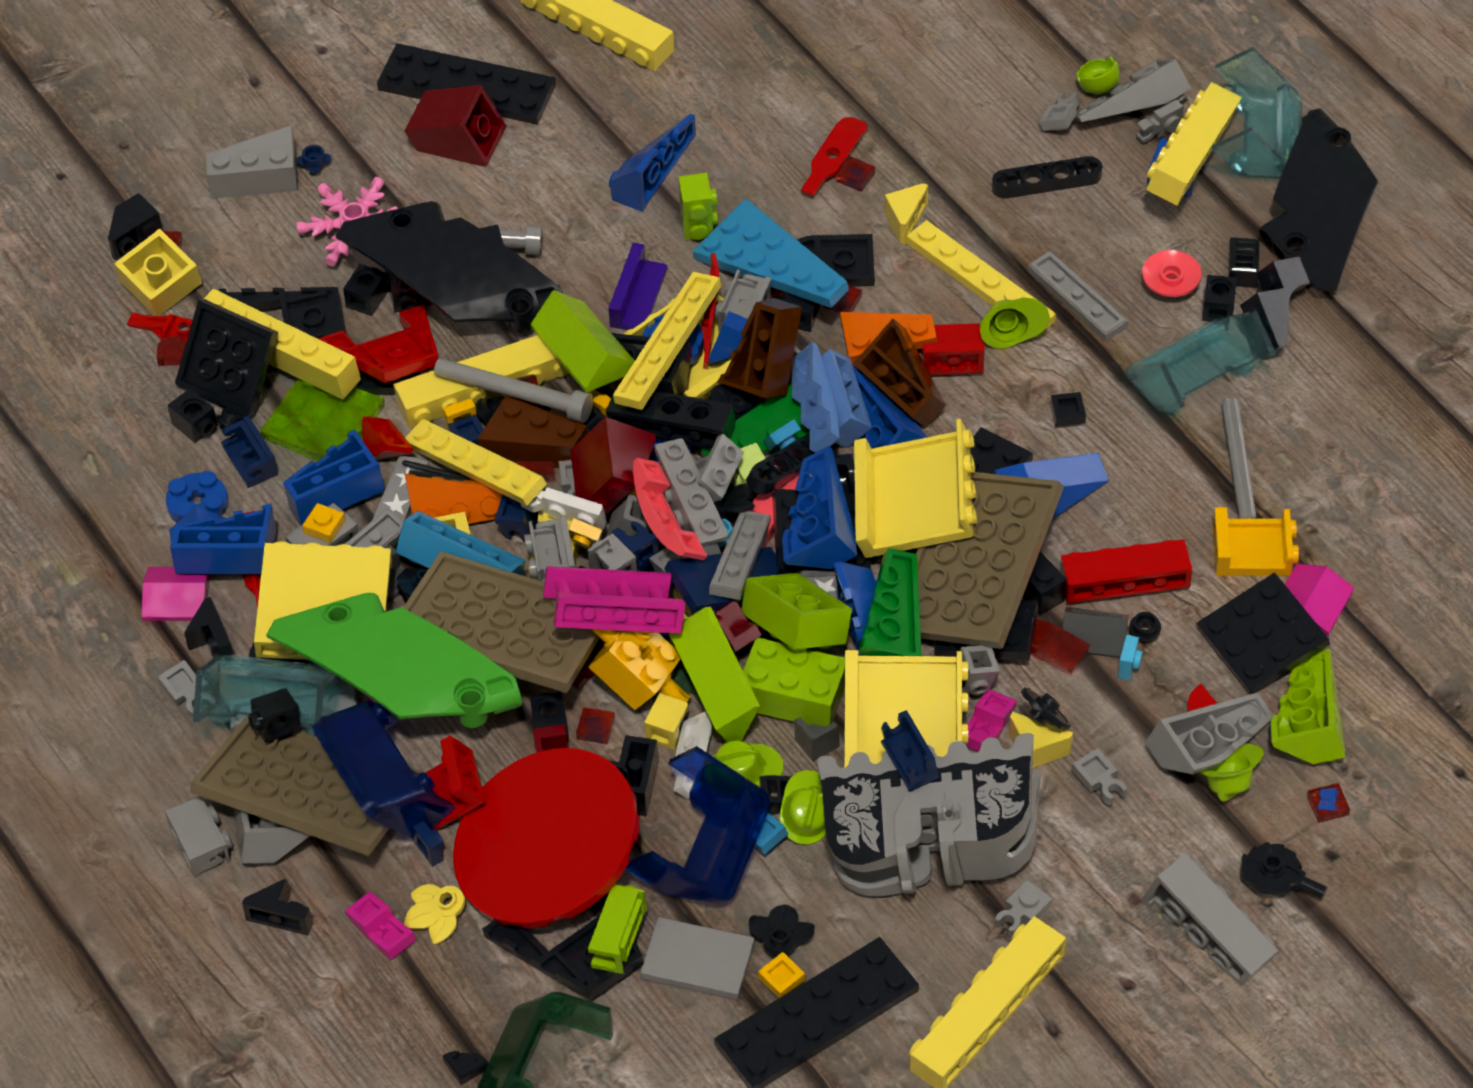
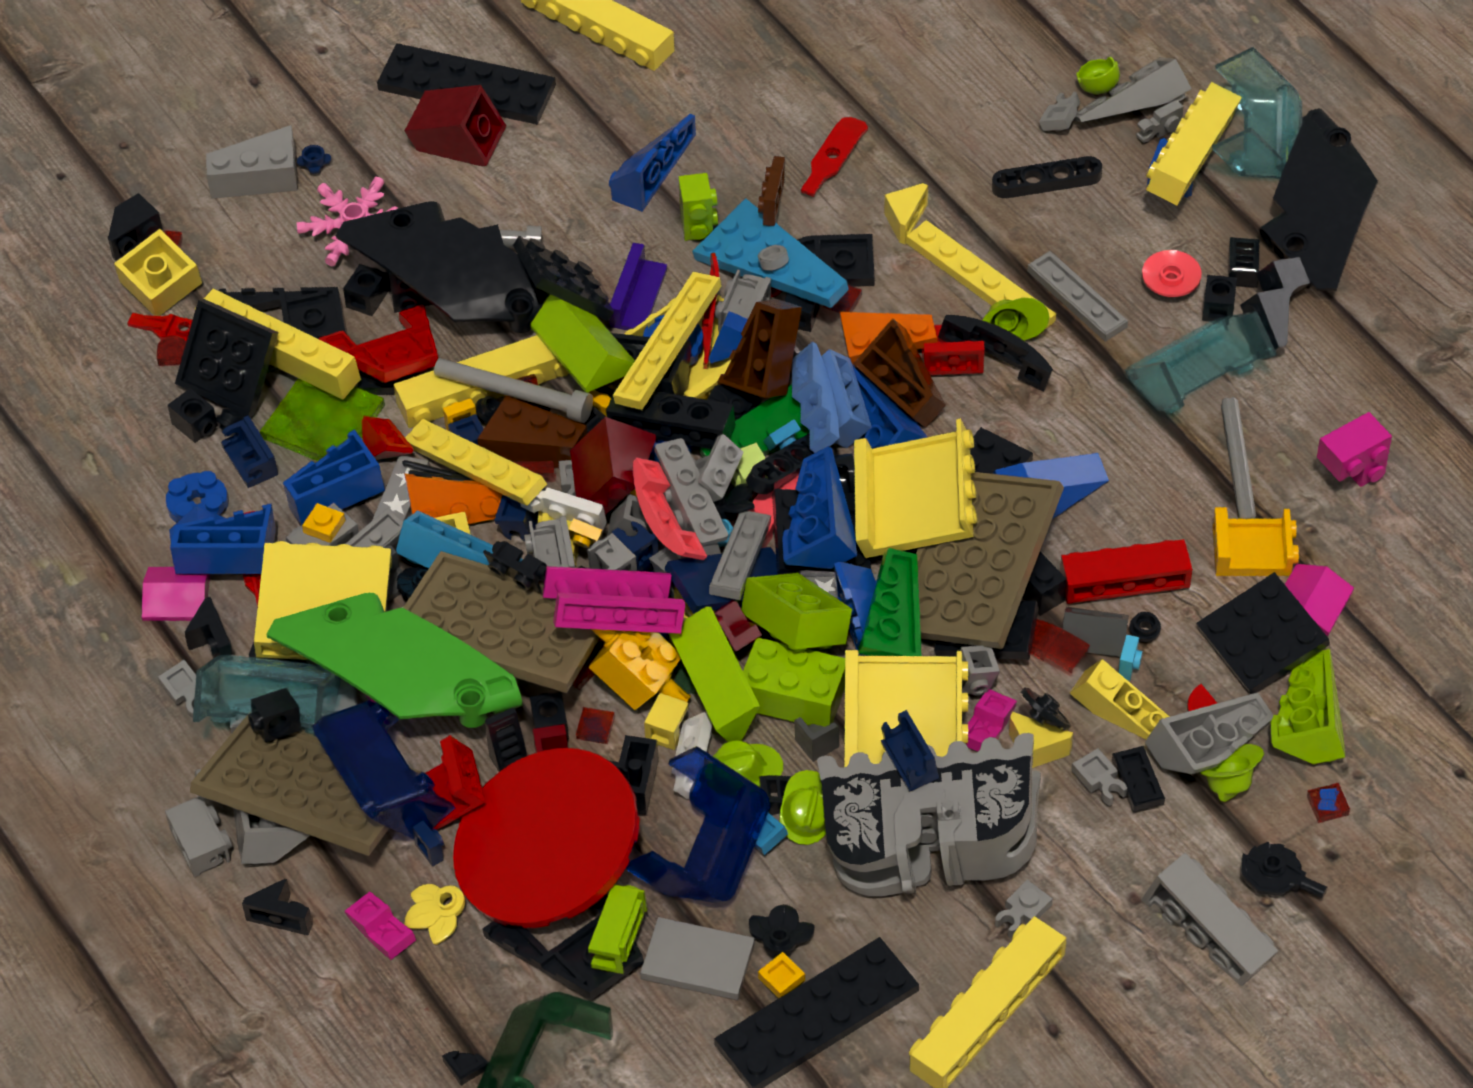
(505, 561): none -> black hinge
(507, 743): none -> black slope
(562, 277): none -> black plate
(772, 191): none -> reddish brown plate
(773, 257): none -> light grey tile
(855, 174): clear red tile -> none
(1001, 344): none -> black slope
(1068, 409): black plate -> none
(1116, 700): none -> light yellow slope
(1139, 778): none -> black plate
(1356, 450): none -> dark pink brick

